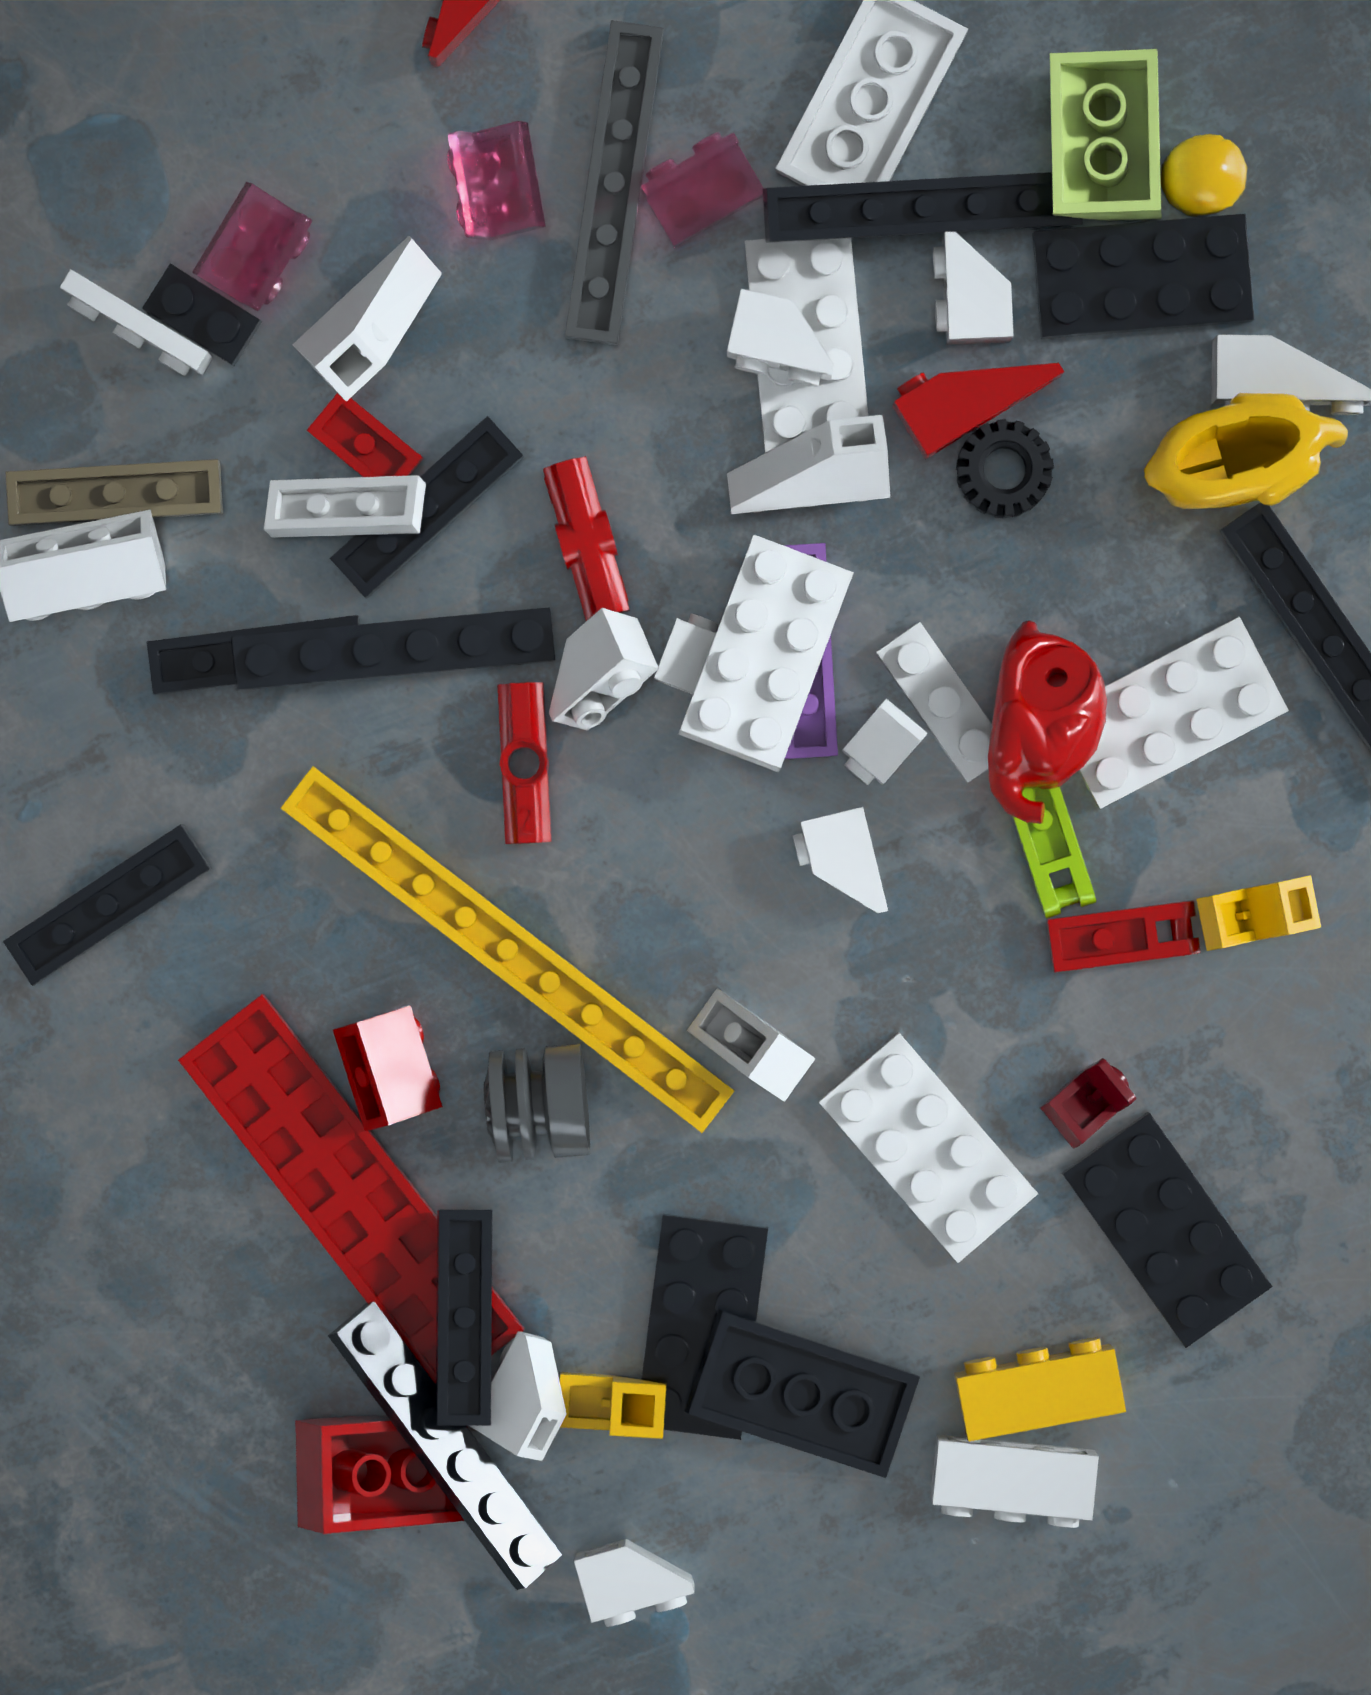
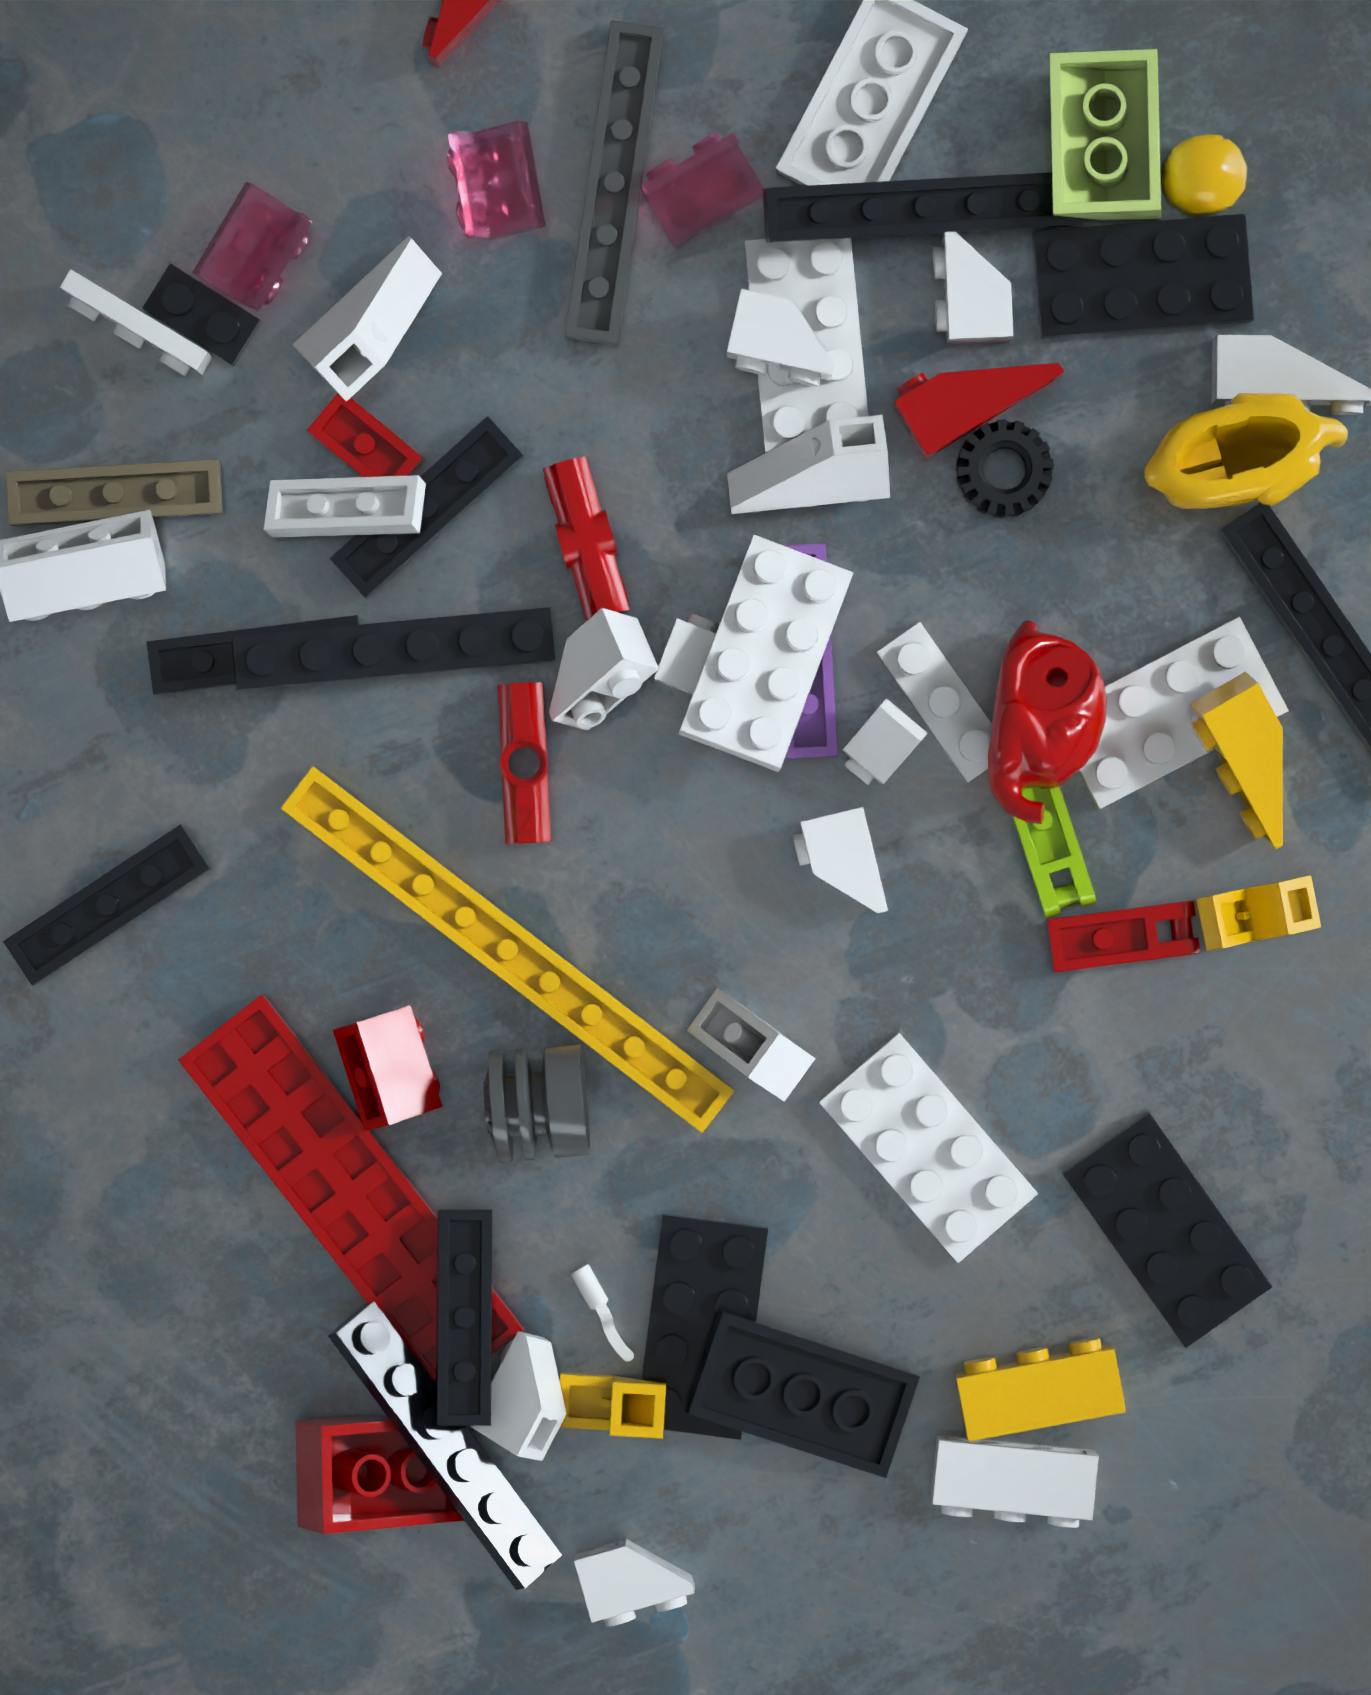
(596, 1300): none -> white piece
(1088, 1101): dark red bracket -> none
(1250, 745): none -> yellow slope

